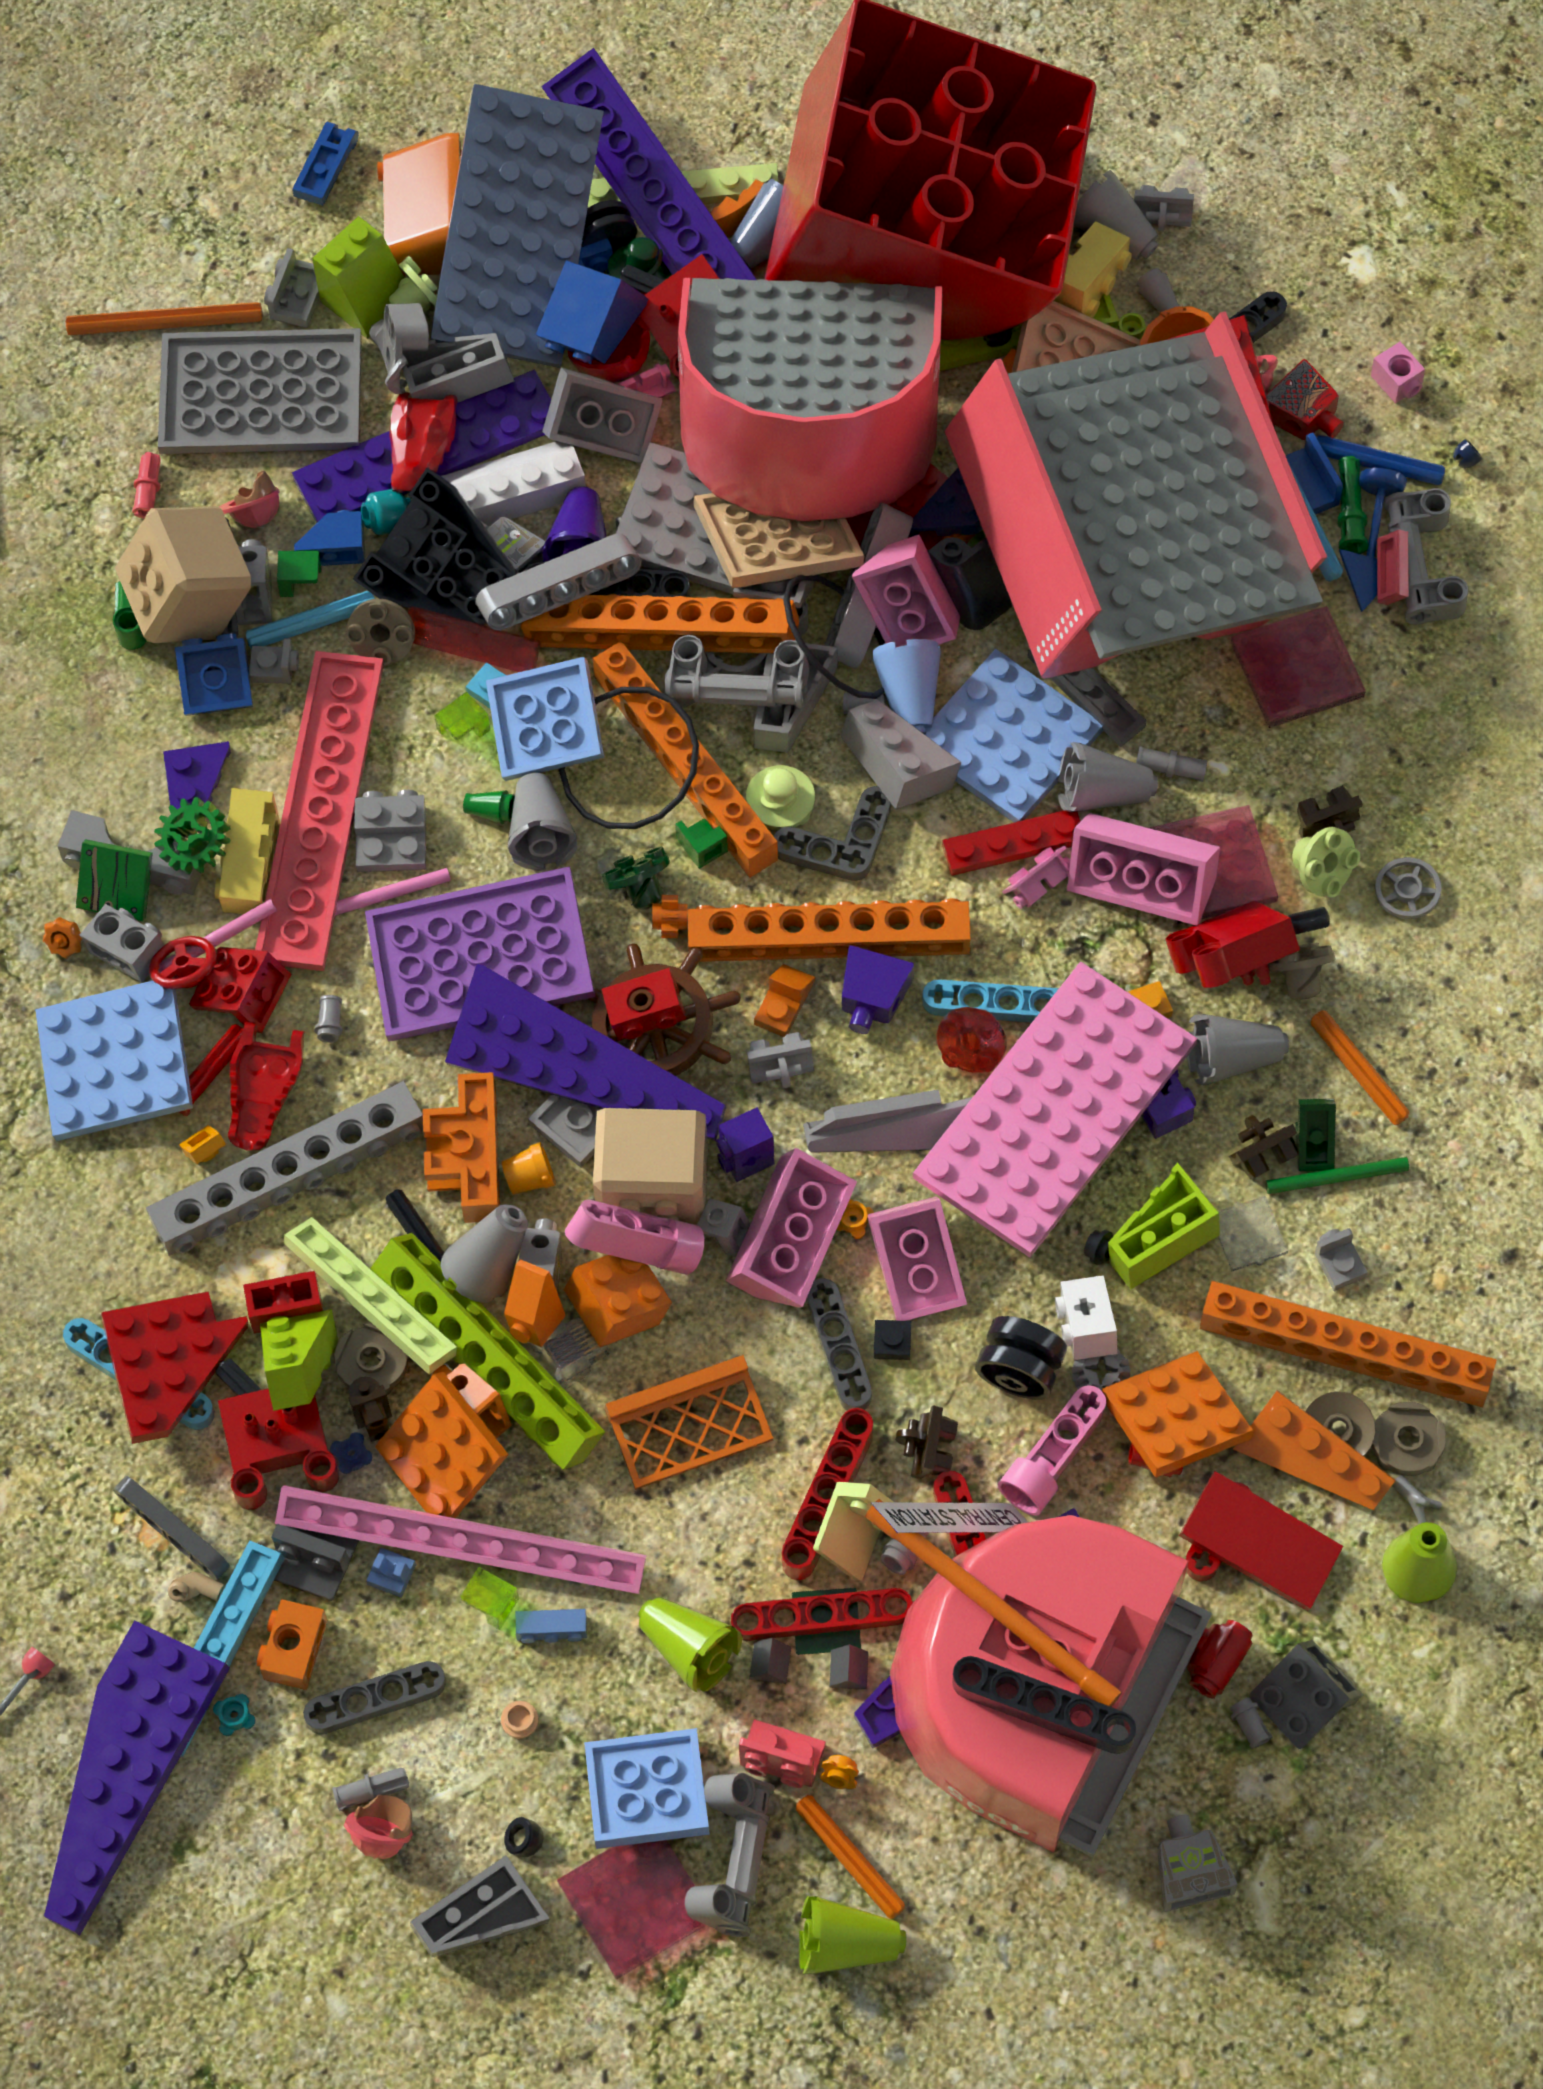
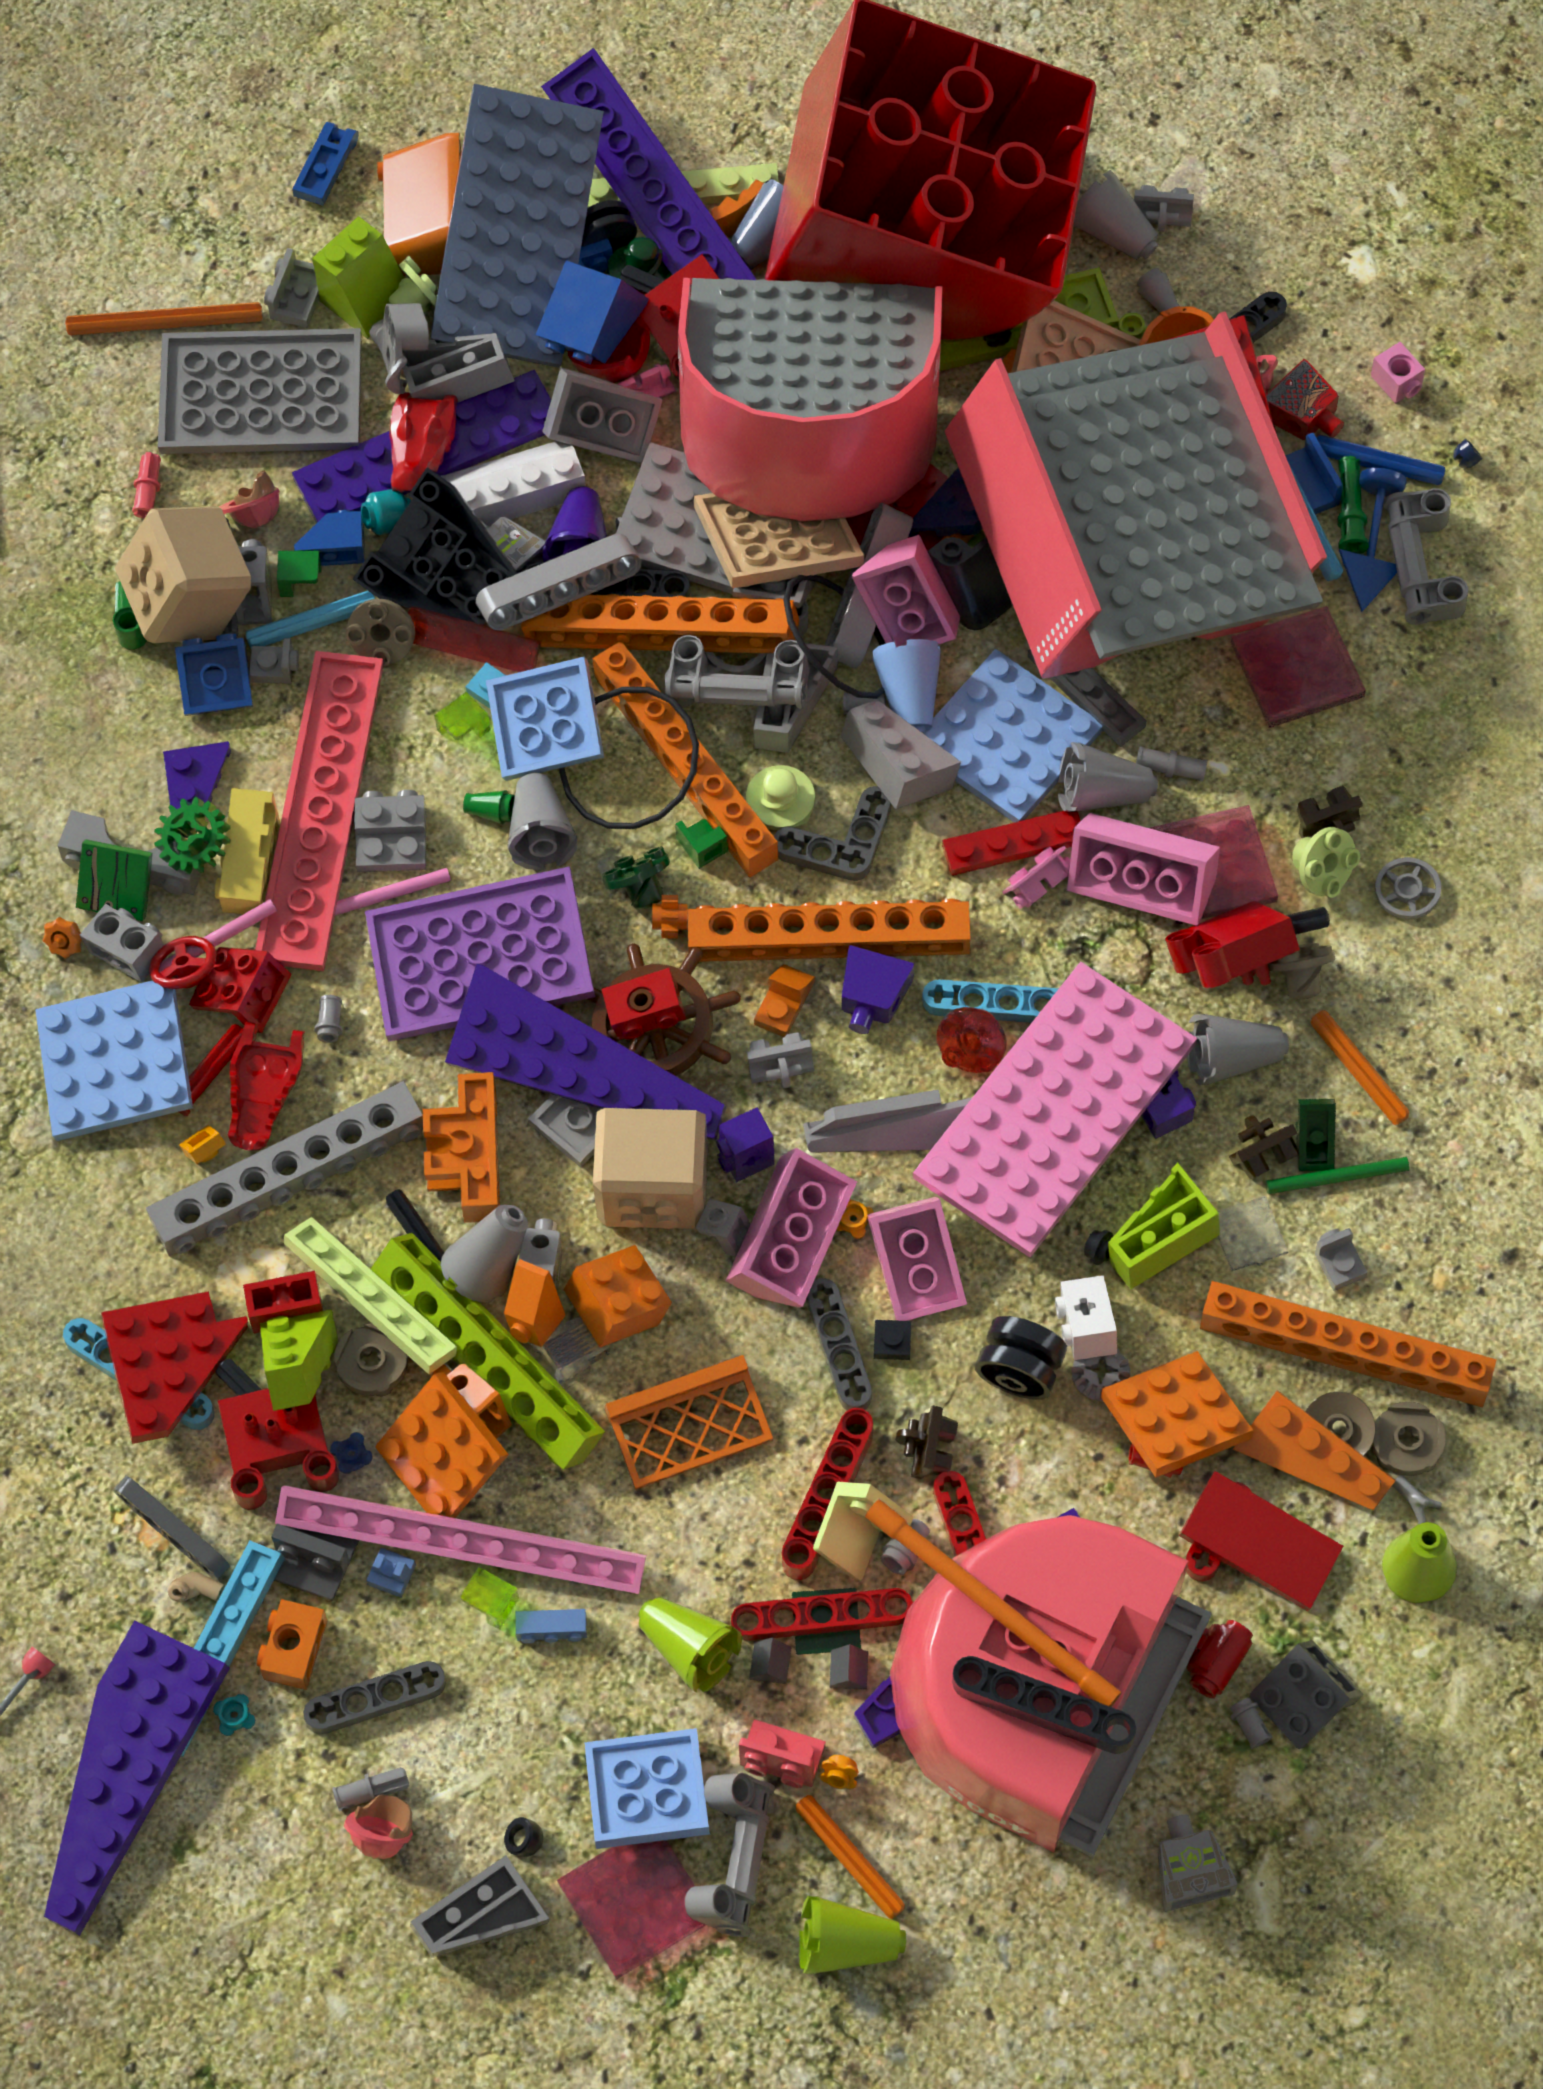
(370, 1406): dark brown hips -> none
(519, 1719): light nougat plate -> none
(528, 1170): light orange piece -> none
(637, 1236): bright pink beam -> none
(949, 1517): white sticker -> none
(1033, 1479): bright pink beam -> none
(1094, 268): light yellow wedge -> none
(1154, 997): light orange plate -> none
(1392, 567): coral tile -> none

